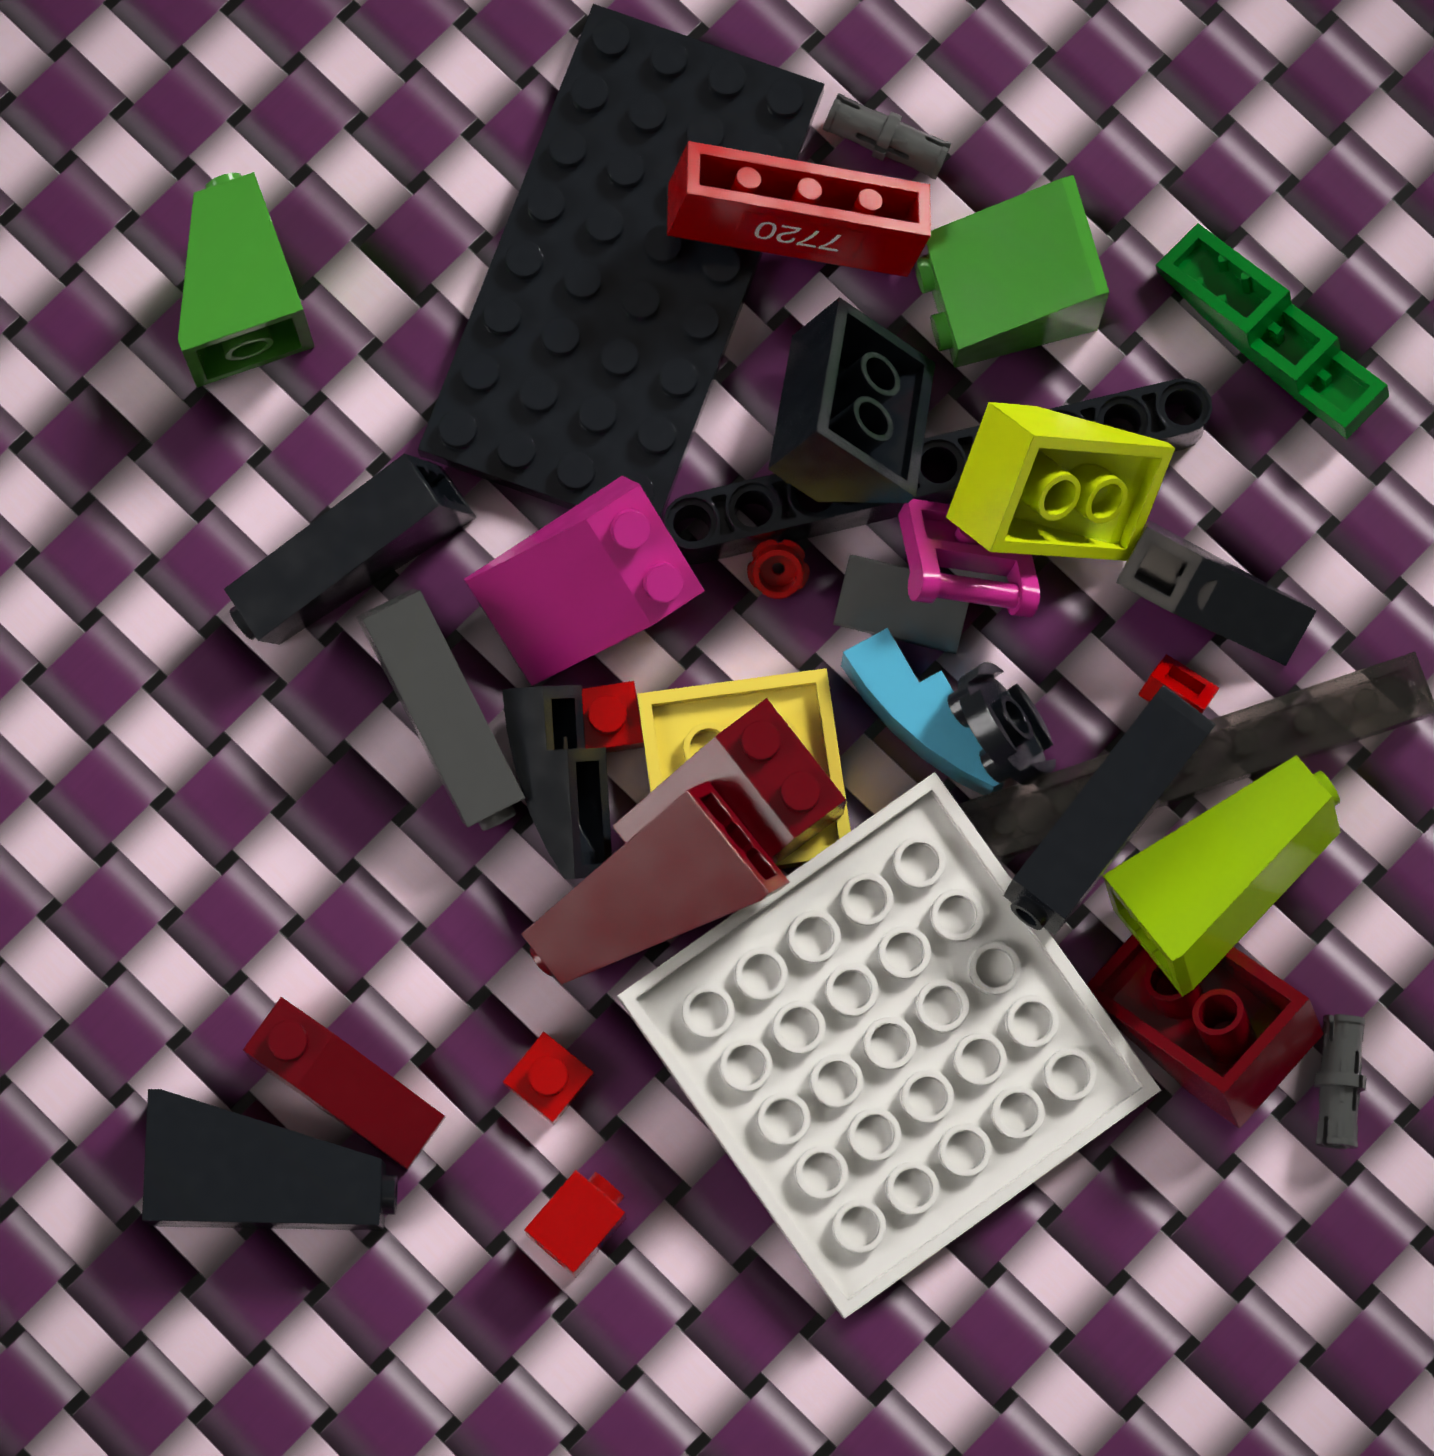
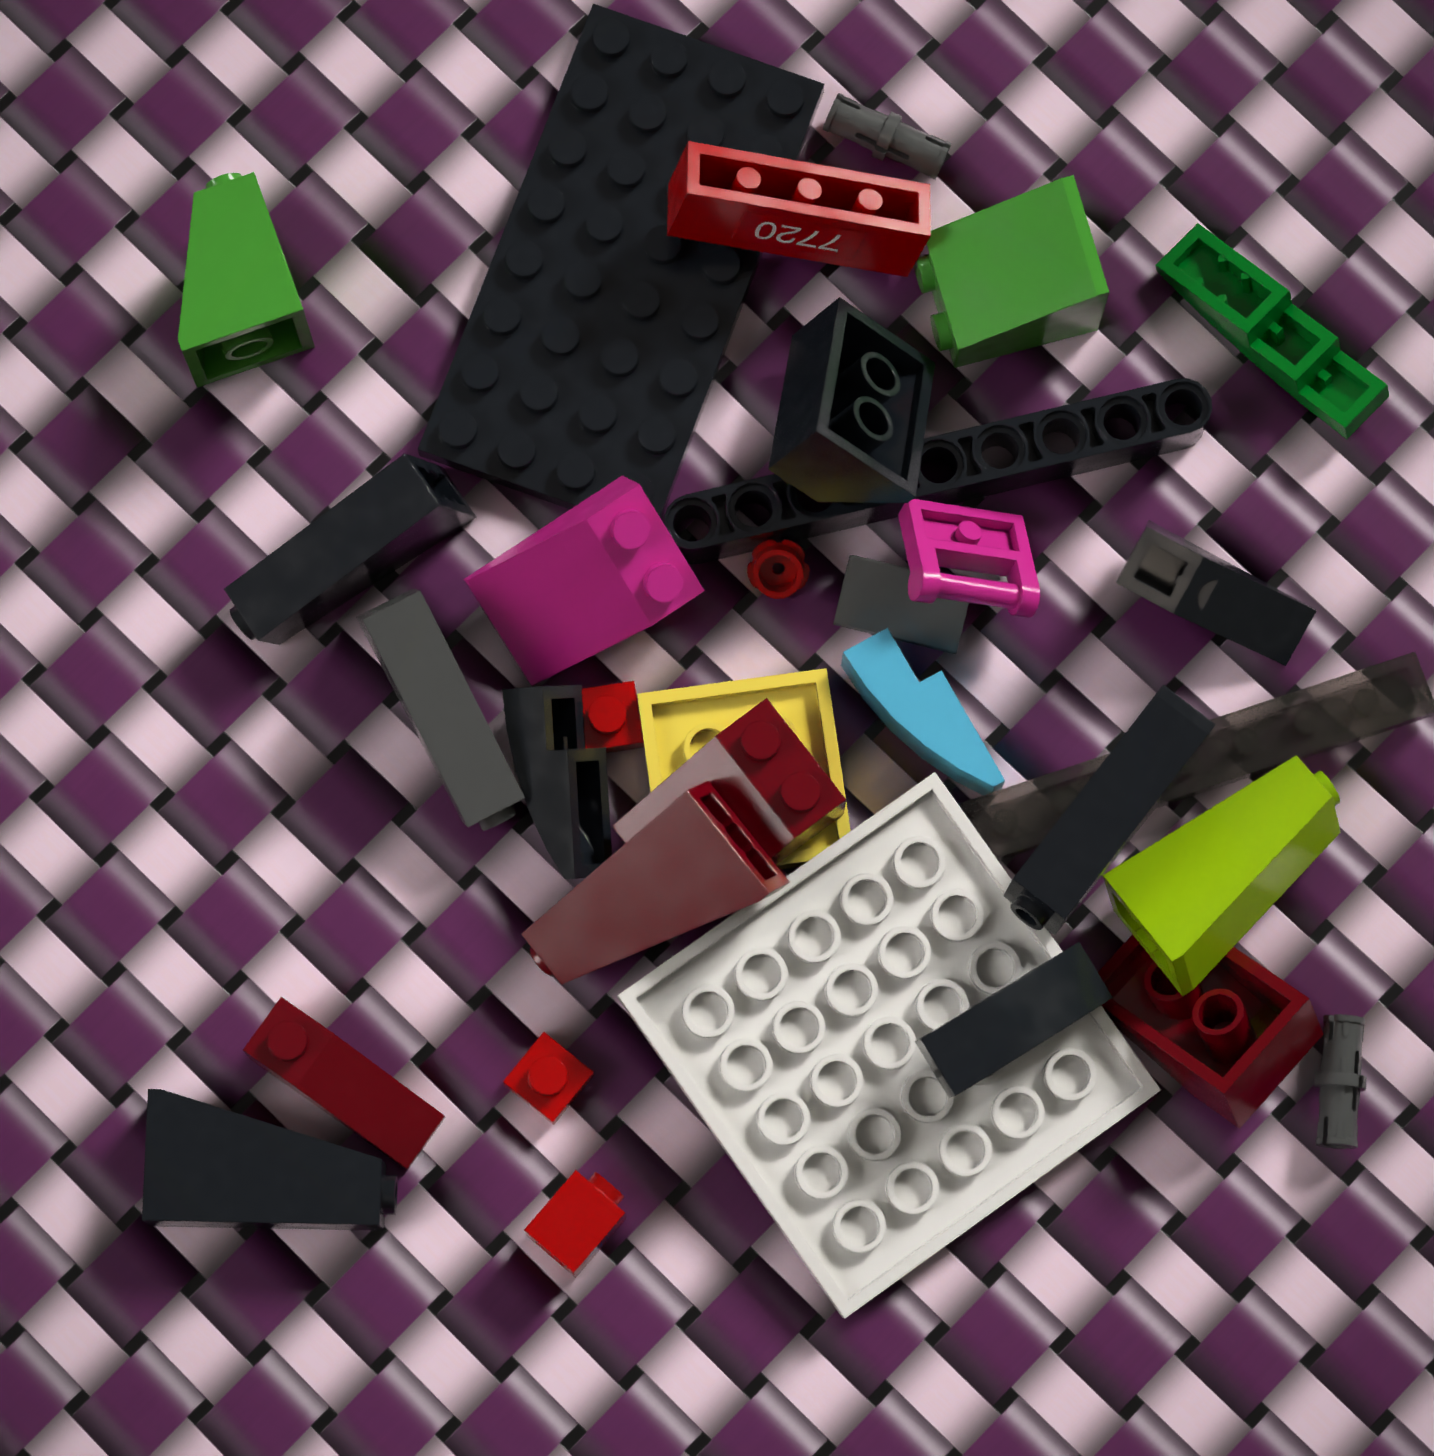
(1004, 726): black plate -> none
(1013, 1020): none -> black slope
(1057, 484): neon yellow slope -> none
(1182, 681): red plate -> none

